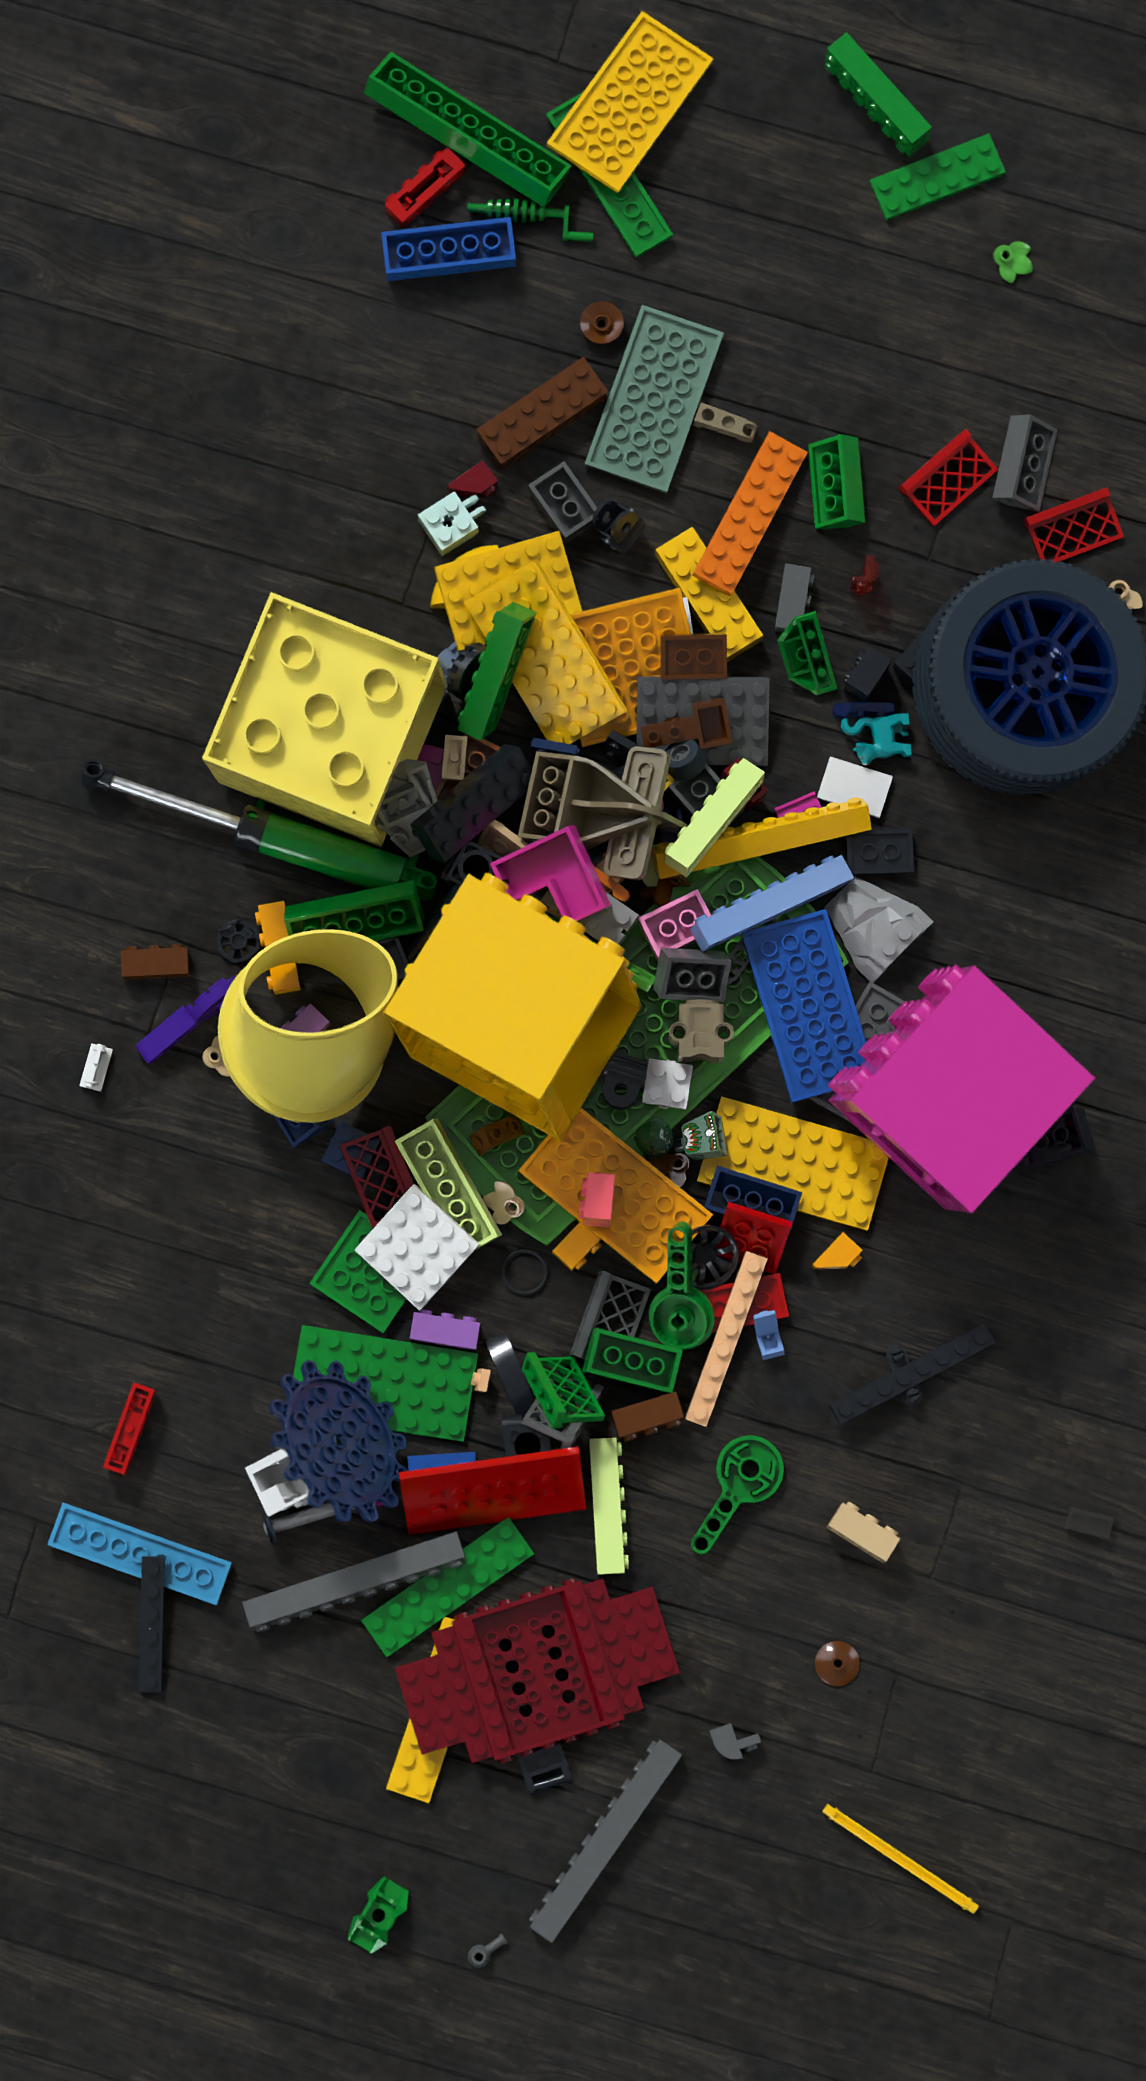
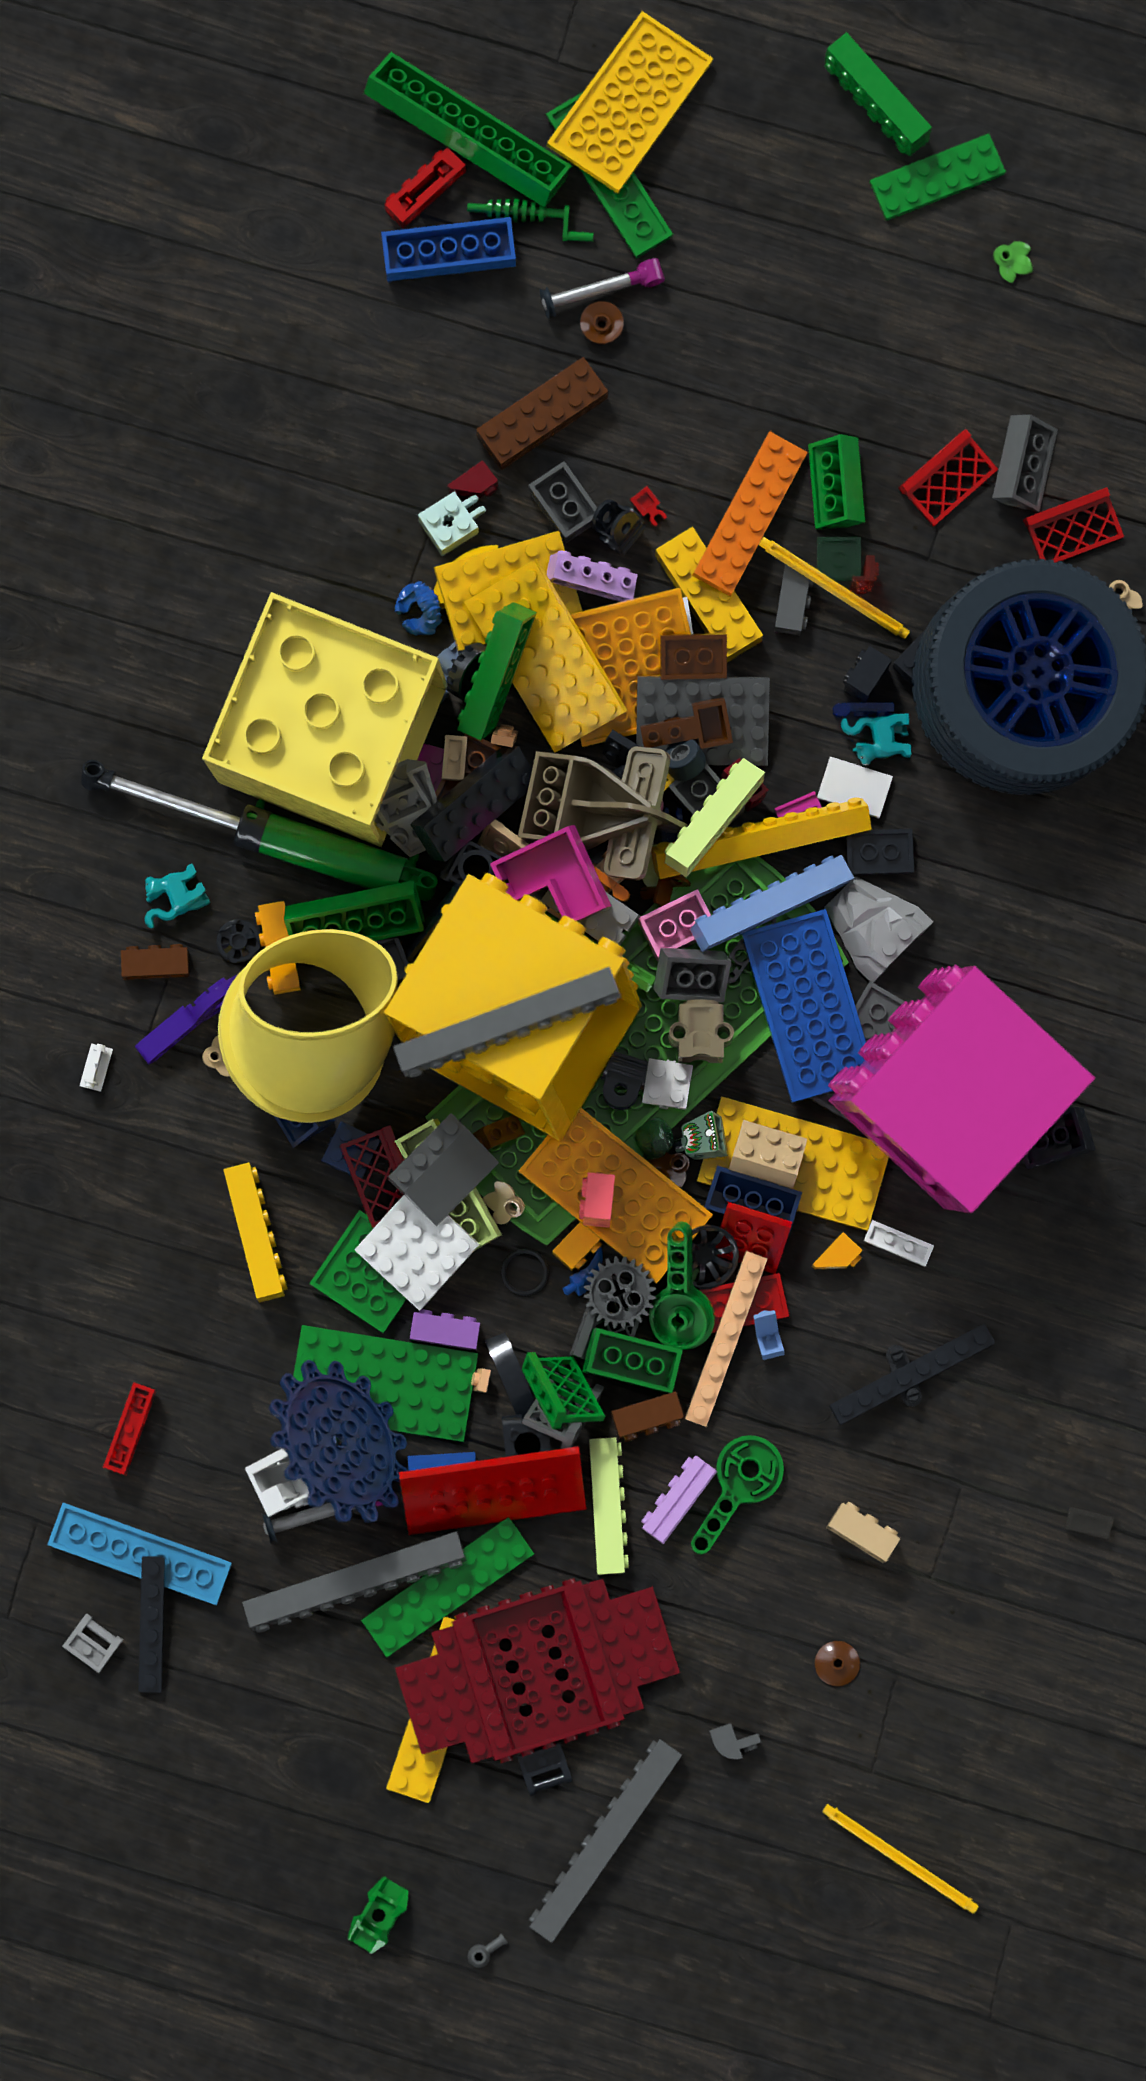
(88, 1649): none -> light grey plate
(178, 894): none -> teal animal
(254, 1233): none -> yellow brick
(307, 1021): medium lavender brick -> none
(426, 601): none -> blue piece
(443, 1169): none -> dark grey slope
(504, 736): none -> medium nougat plate
(507, 1022): none -> dark grey brick
(553, 747): dark blue plate -> none
(579, 1280): none -> blue bar
(591, 576): none -> lavender brick
(639, 1285): none -> dark grey gear
(645, 503): none -> red plate
(647, 273): none -> piece
(654, 399): sand green plate -> none
(679, 1499): none -> lavender brick
(724, 423): dark tan leg -> none
(768, 1154): none -> tan brick
(807, 655): green wedge -> none
(834, 587): none -> yellow piece
(839, 557): none -> clear green plate
(898, 1243): none -> white plate

